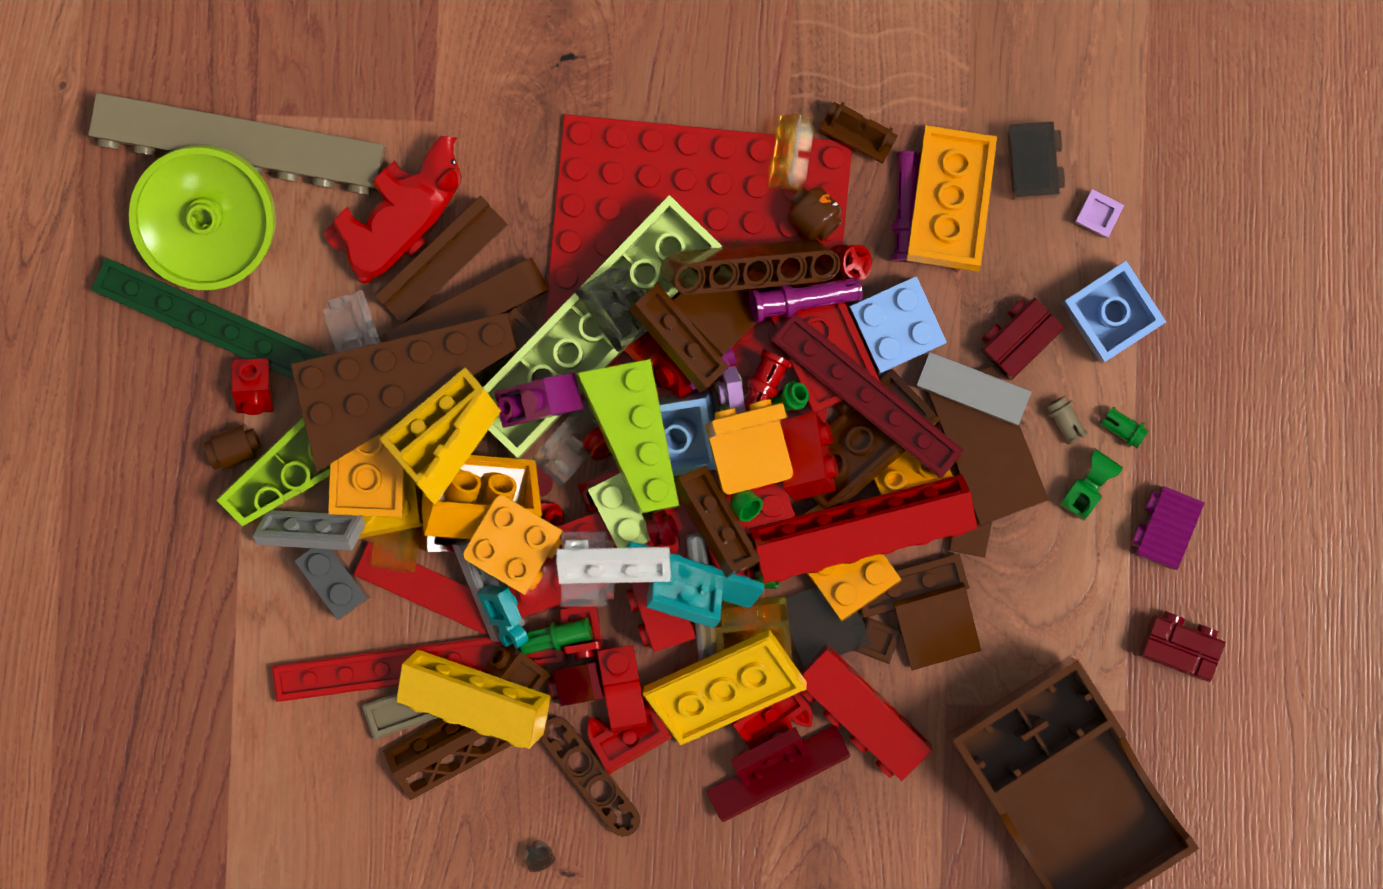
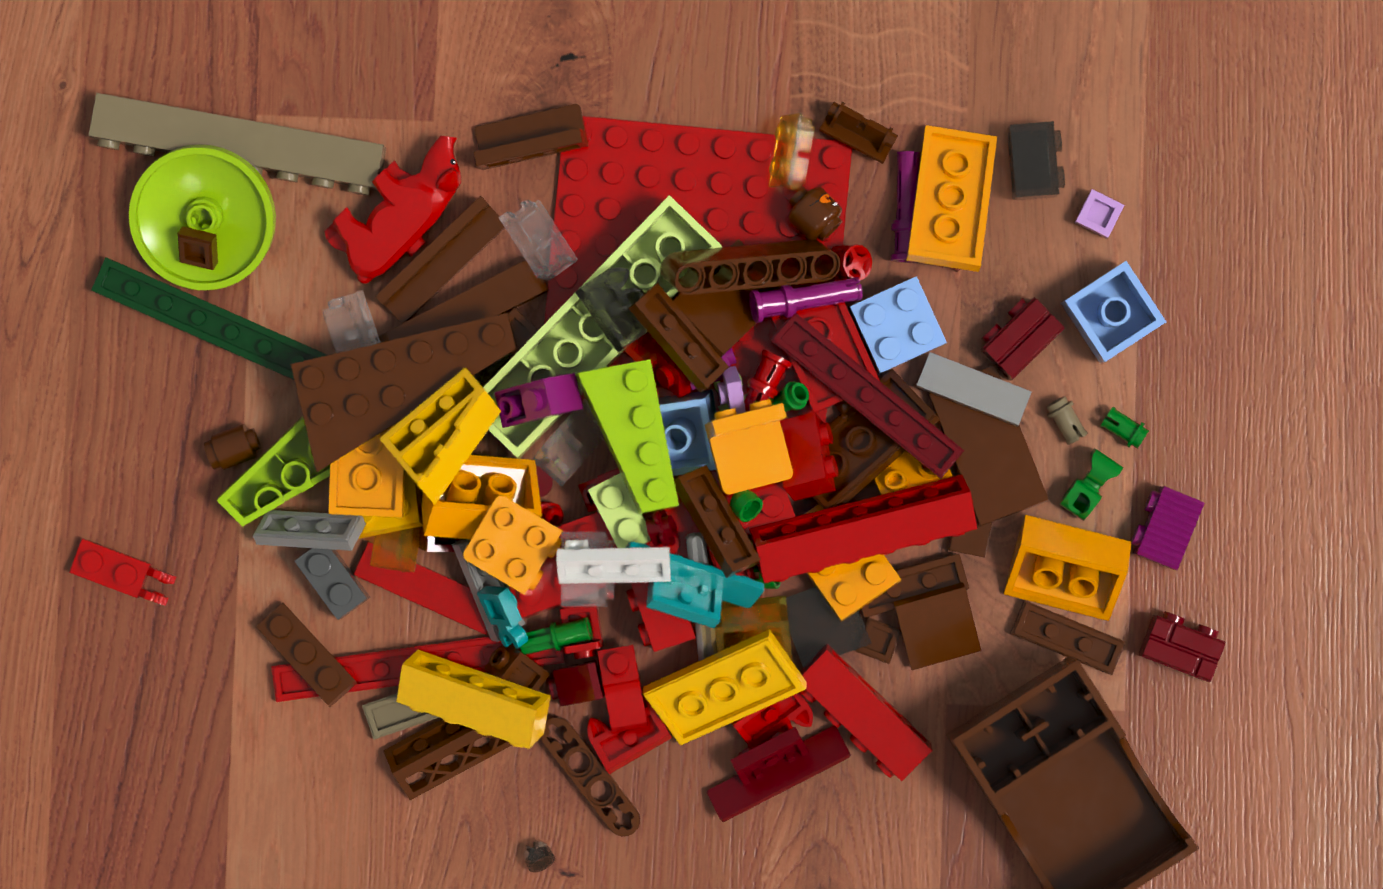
(118, 571): none -> red hinge
(197, 248): none -> reddish brown tile
(252, 386): red bracket -> none
(306, 655): none -> reddish brown plate
(530, 137): none -> reddish brown panel
(538, 239): none -> clear hinge
(596, 444): red bush -> none
(1068, 567): none -> light orange slope
(1068, 637): none -> reddish brown tile

